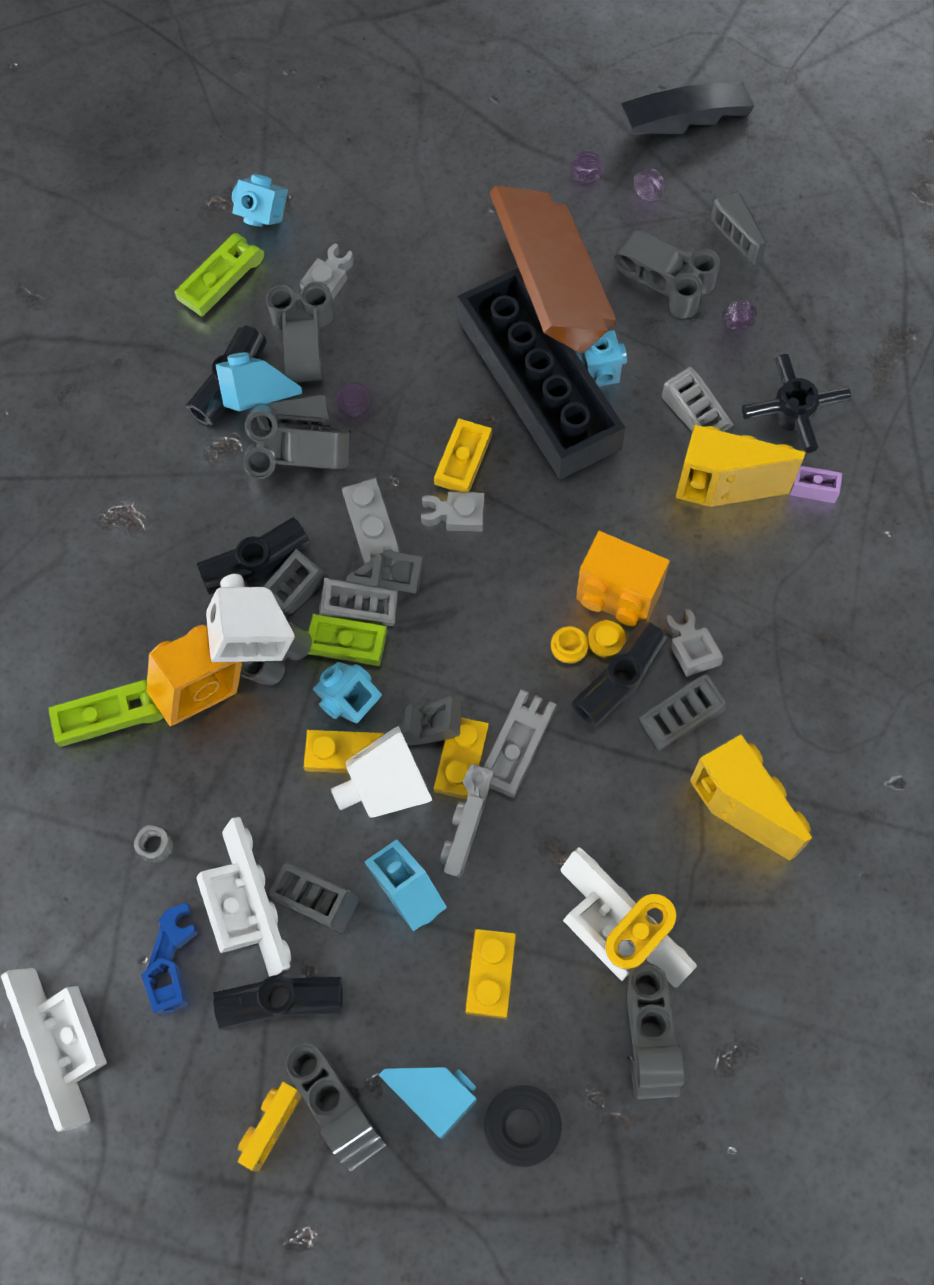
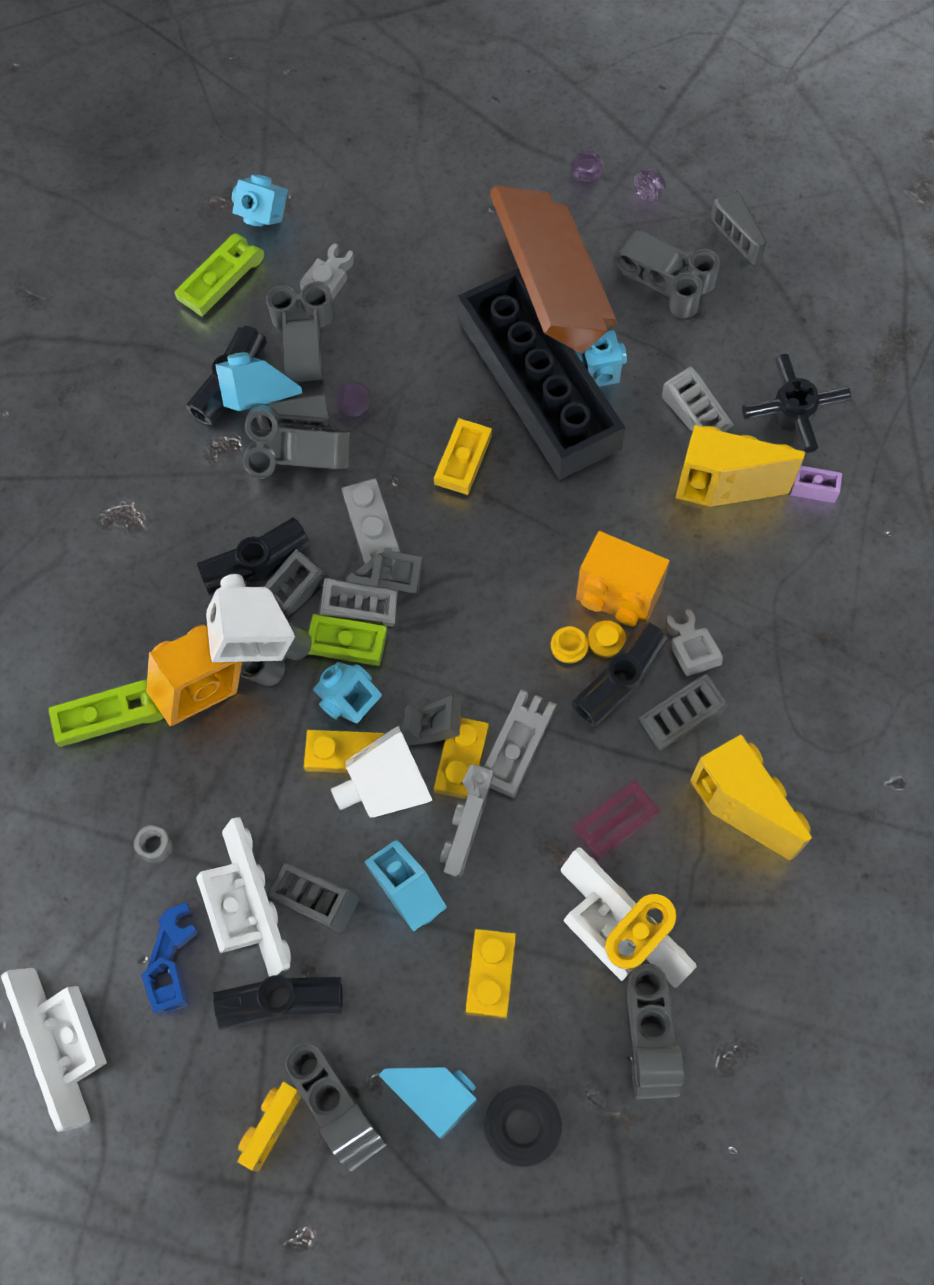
(461, 511): light grey plate -> none
(590, 840): none -> clear pink tile
(677, 108): black slope -> none
(739, 315): clear purple plate -> none

